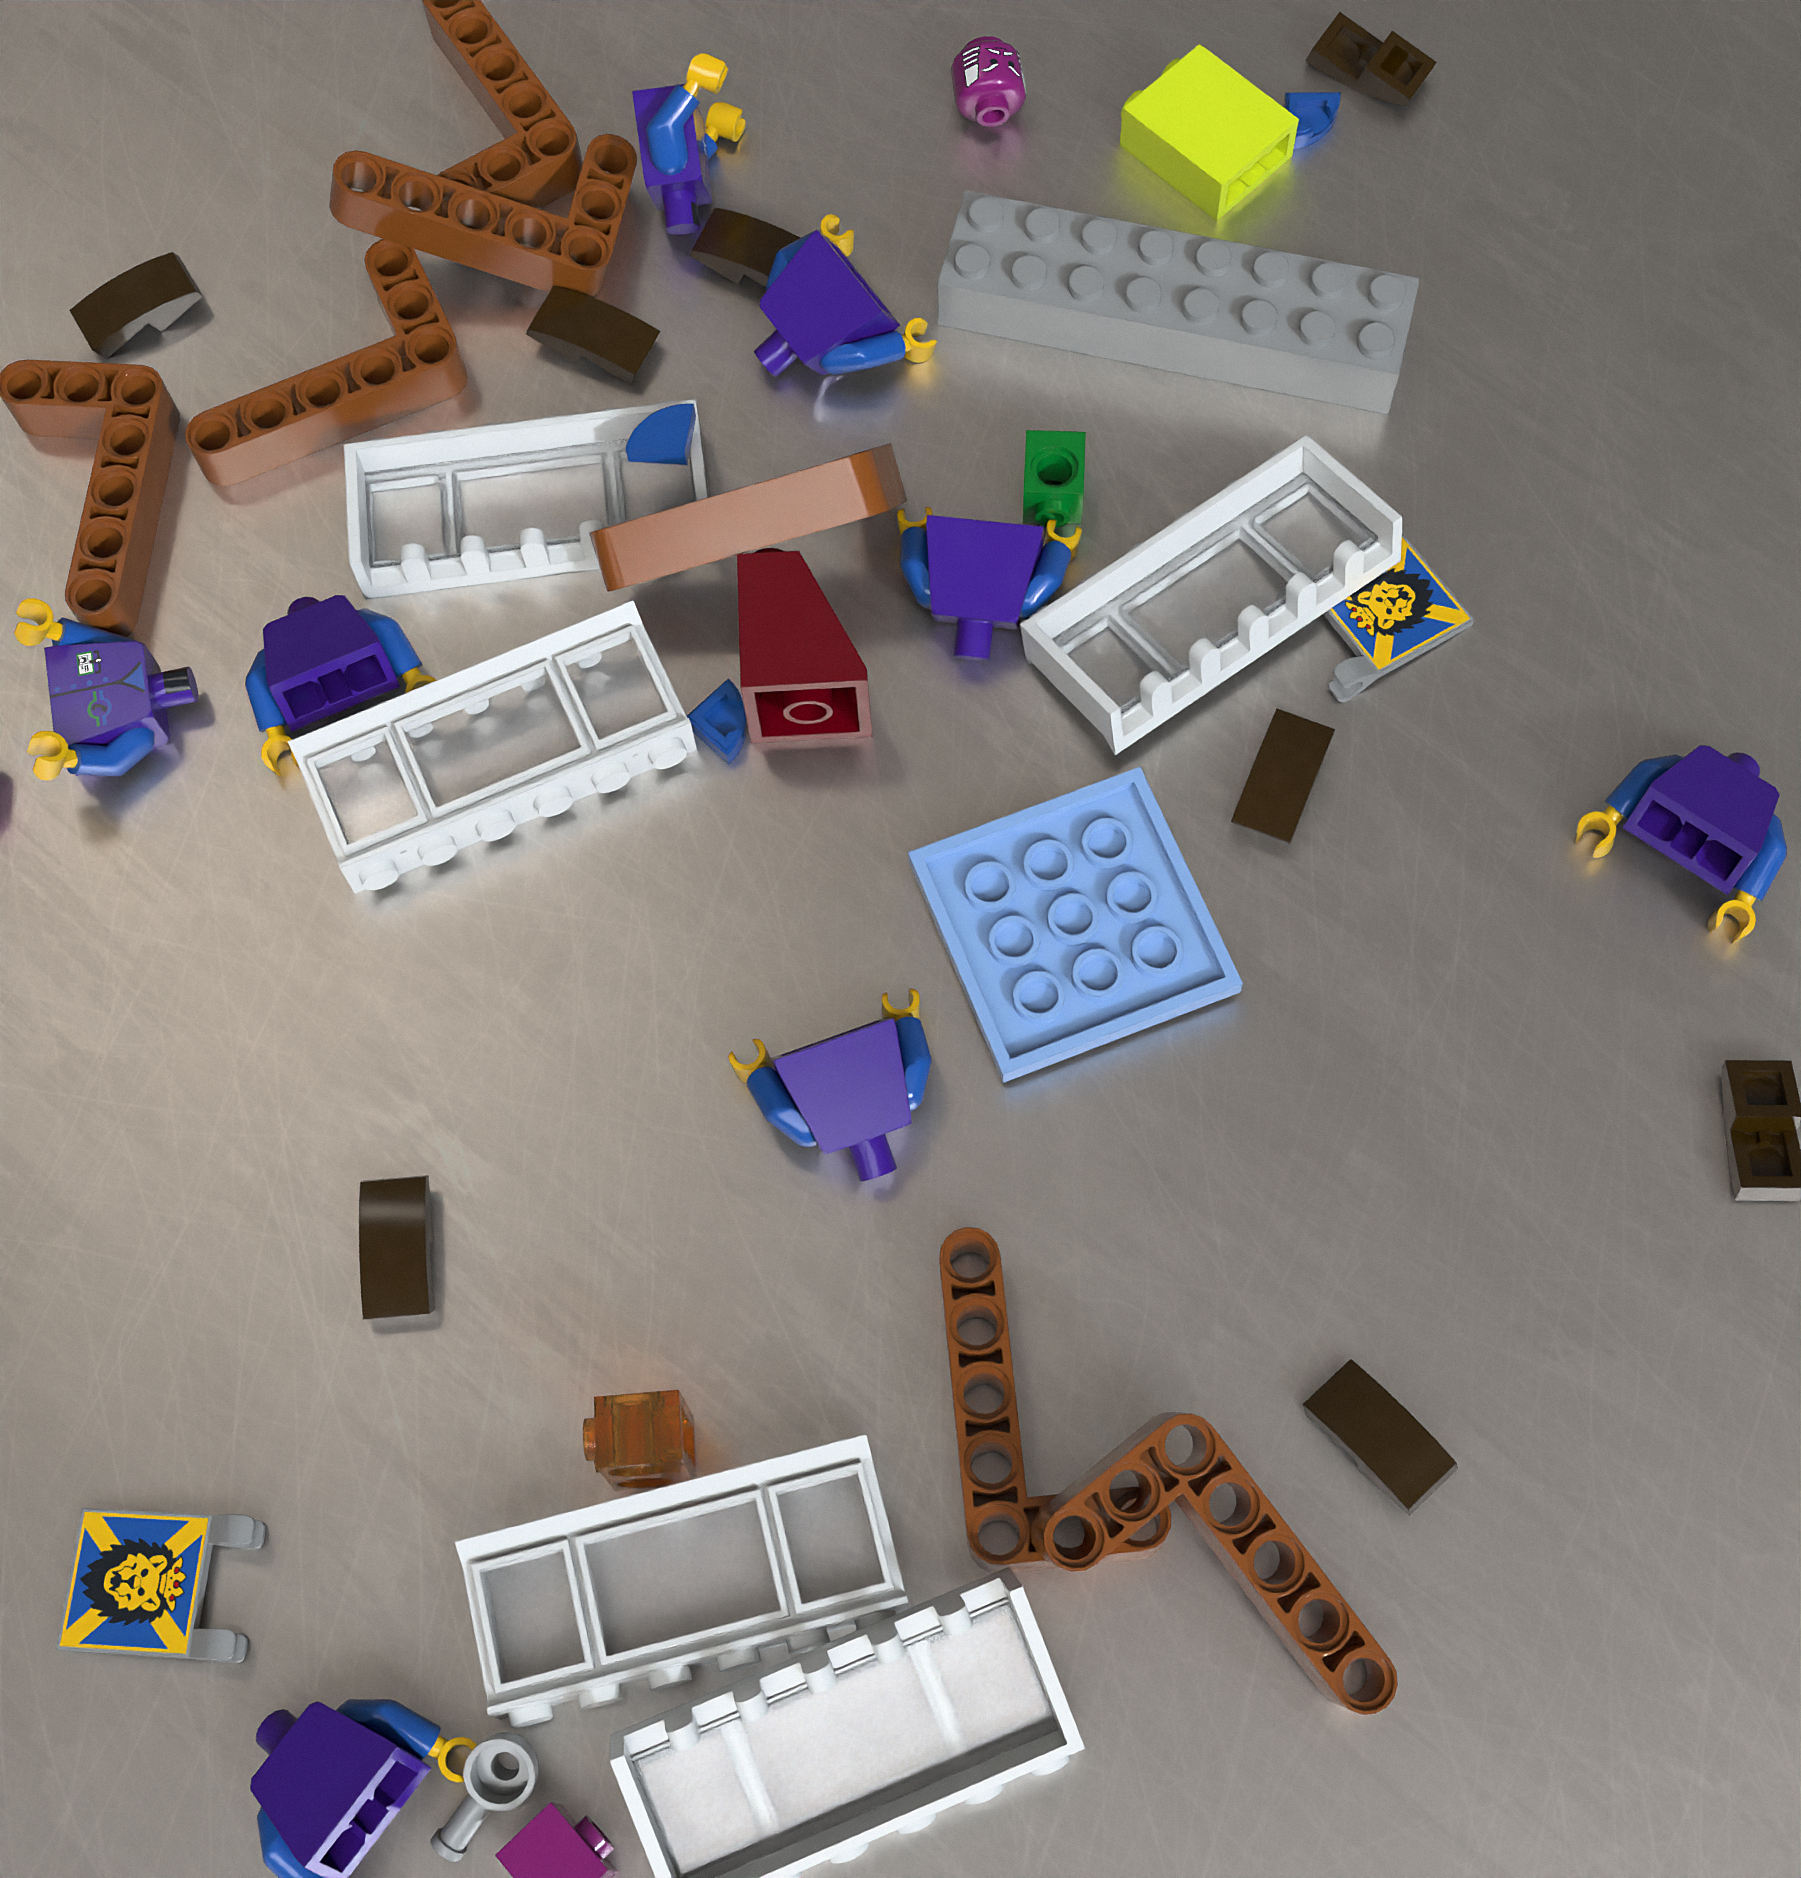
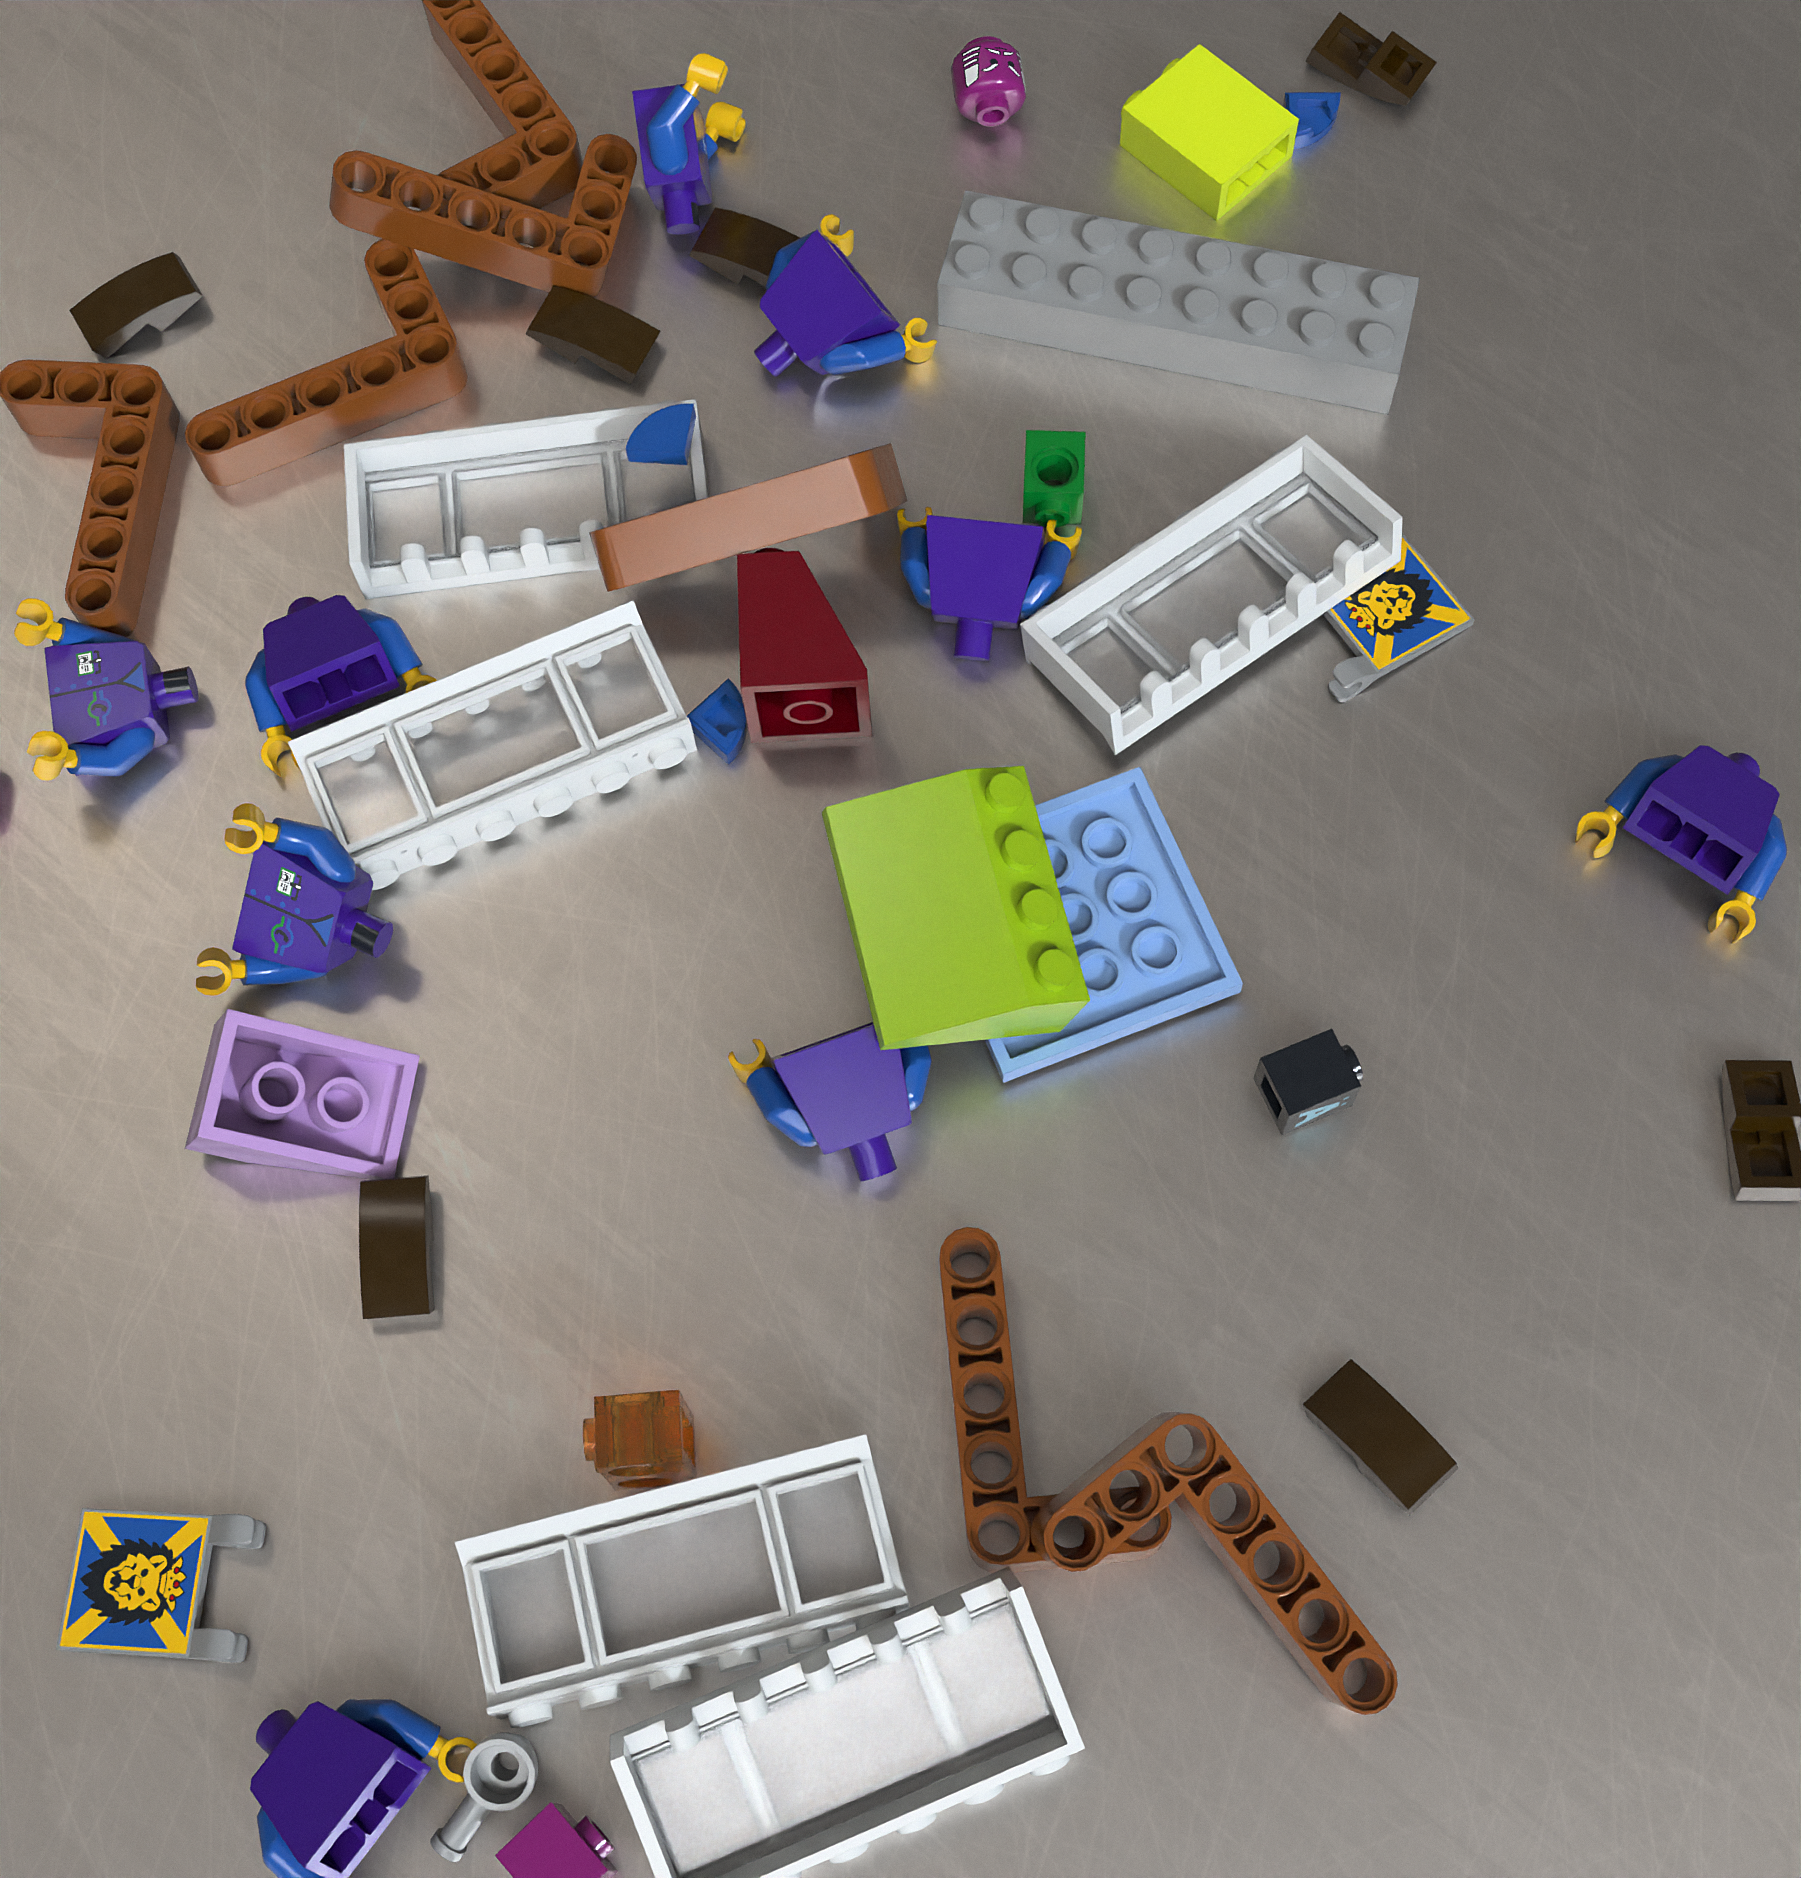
(298, 907): none -> torso
(301, 1099): none -> lavender slope
(955, 910): none -> lime slope
(1283, 776): dark brown slope -> none
(1308, 1080): none -> black brick

